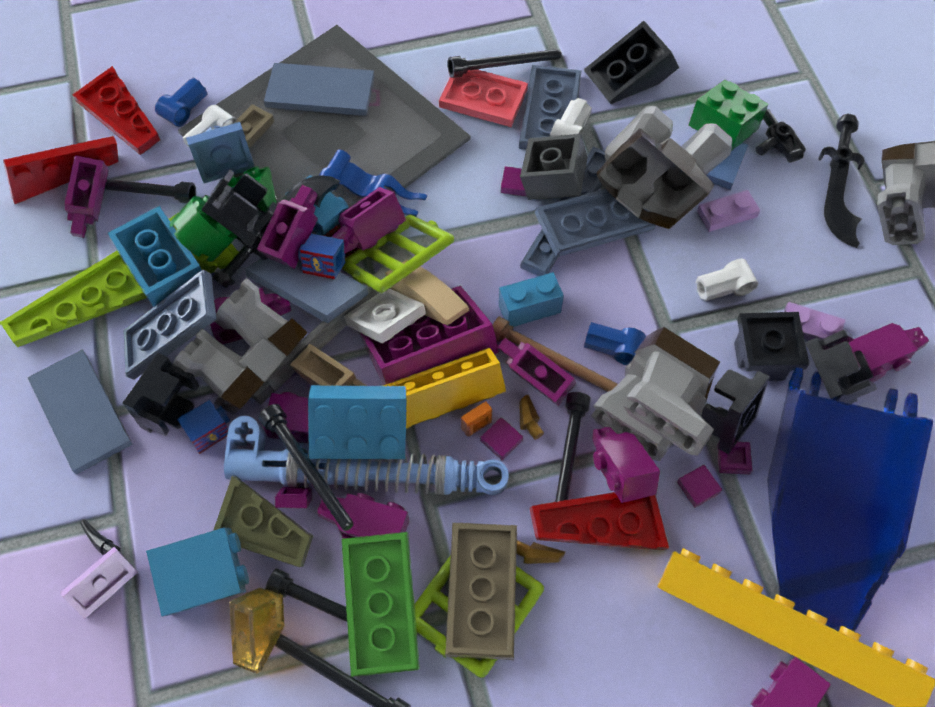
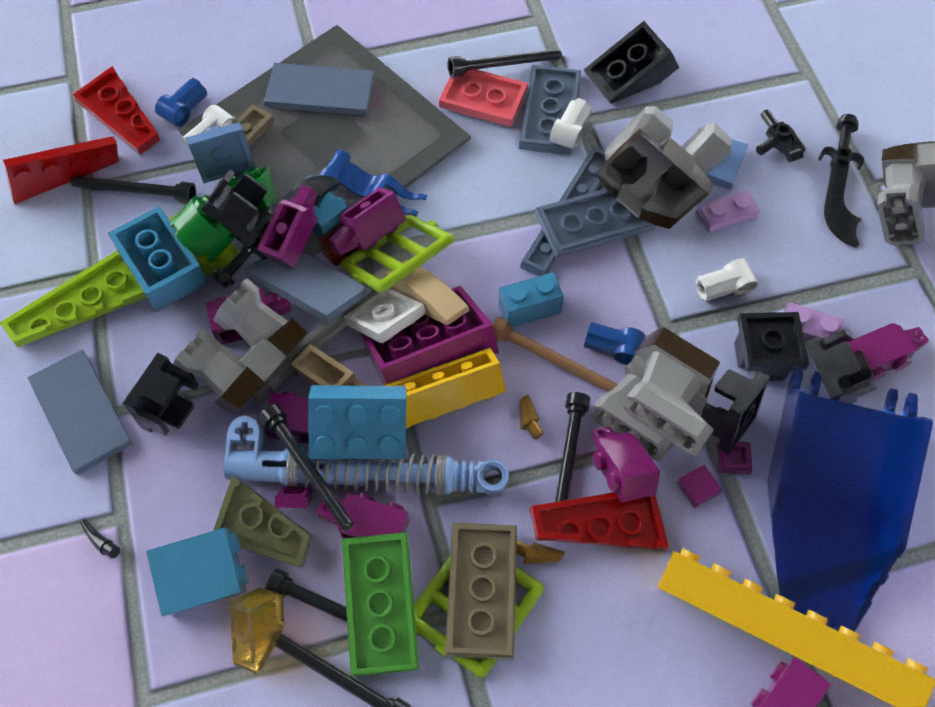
(85, 193): magenta hinge -> none
(99, 582): lavender plate -> none
(169, 323): sand blue tile -> none
(205, 425): blue brick -> none
(322, 256): blue brick -> none
(476, 419): orange tile -> none
(501, 438): magenta tile -> none
(512, 182): magenta tile -> none
(538, 370): magenta hinge -> none
(554, 167): dark grey brick -> none
(731, 109): green brick -> none

